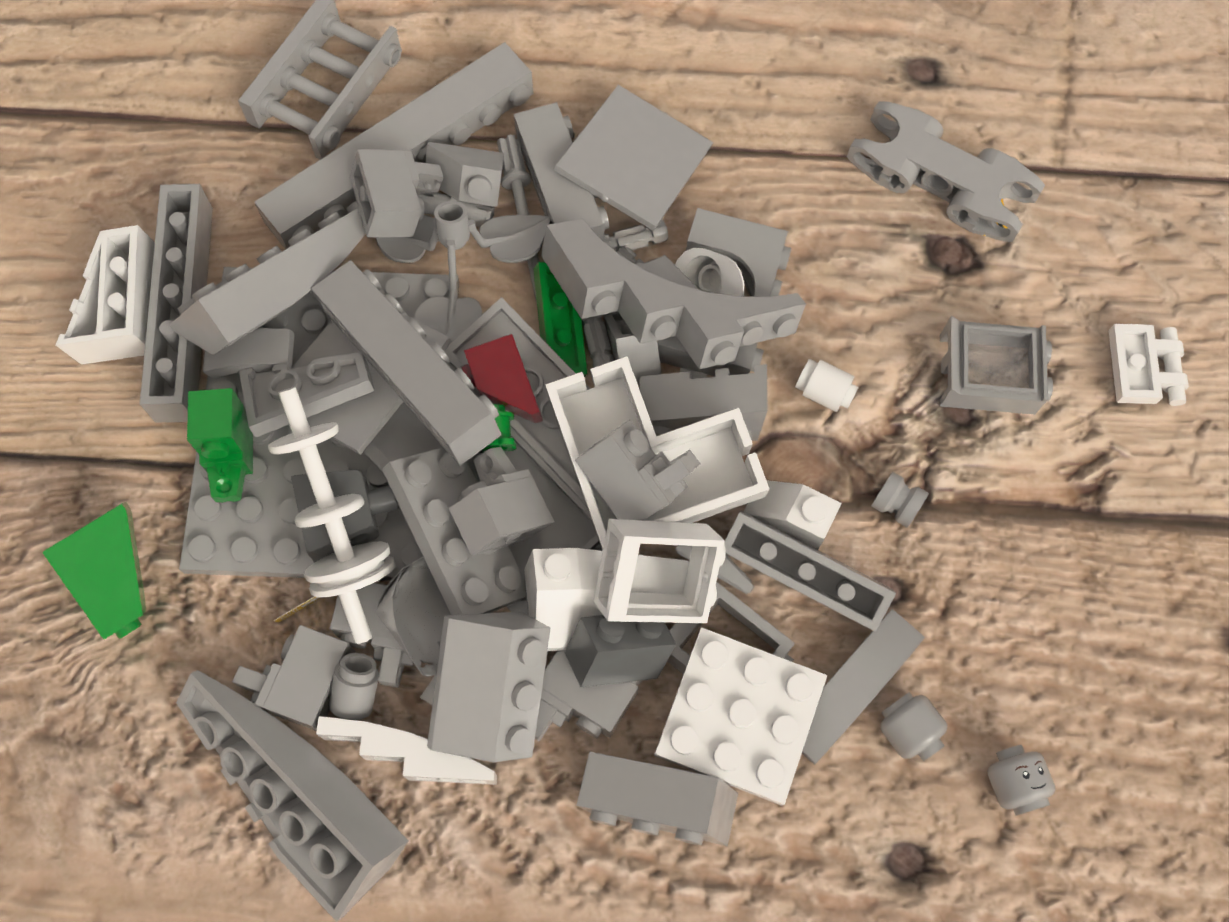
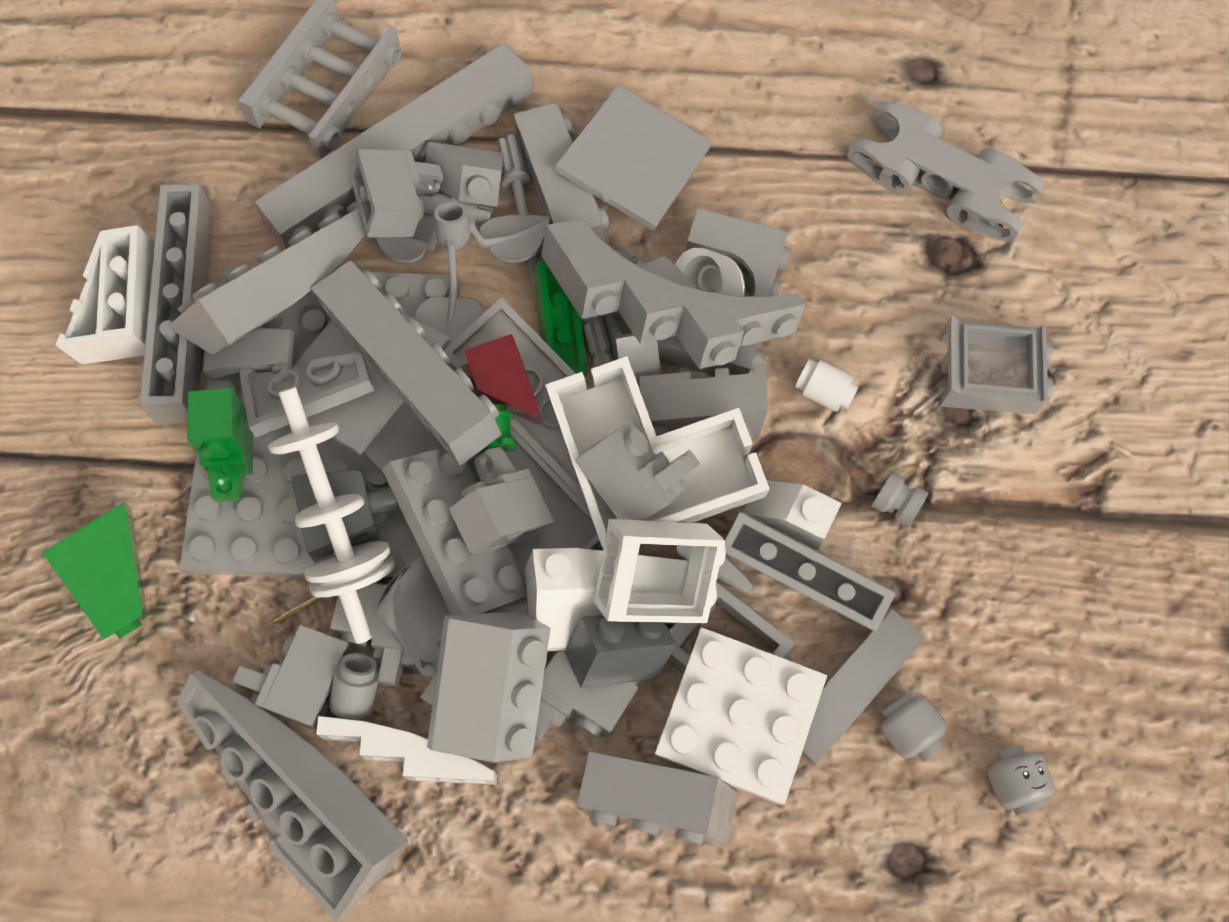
(637, 237): light grey axle -> none
(1137, 367): white plate -> none

